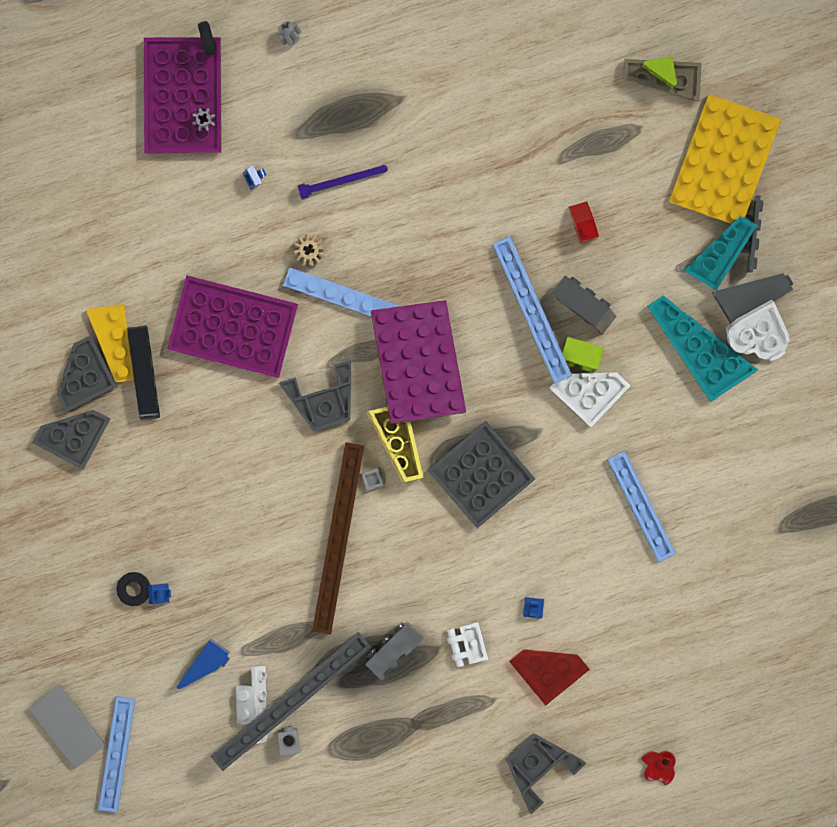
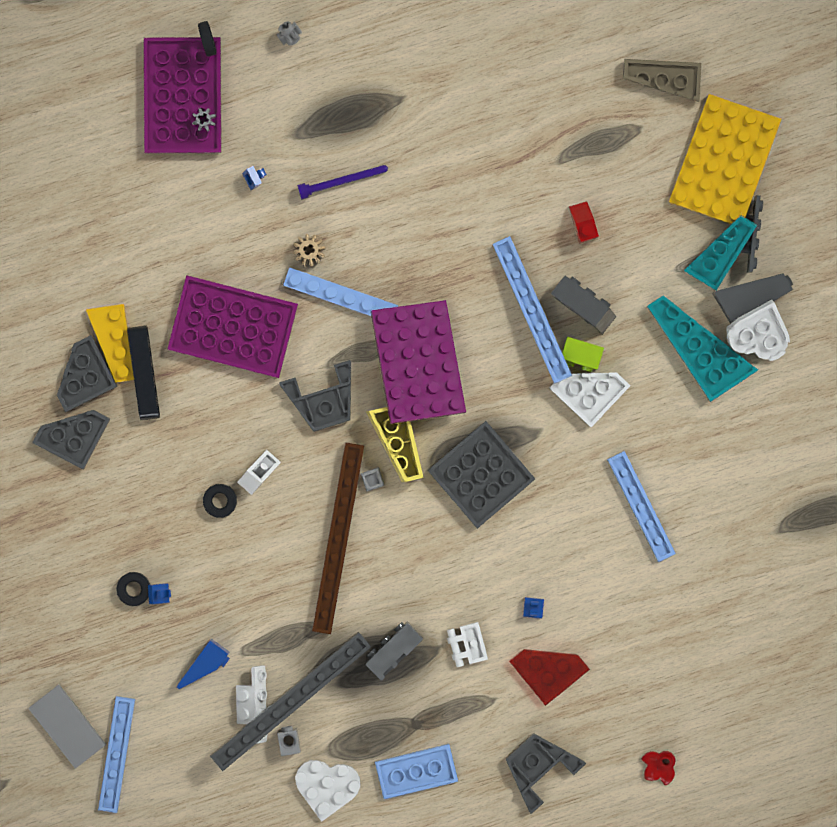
(208, 500): none -> black tyre
(259, 472): none -> white slope
(327, 787): none -> white plate
(416, 771): none -> light blue tile
(663, 69): lime slope -> none

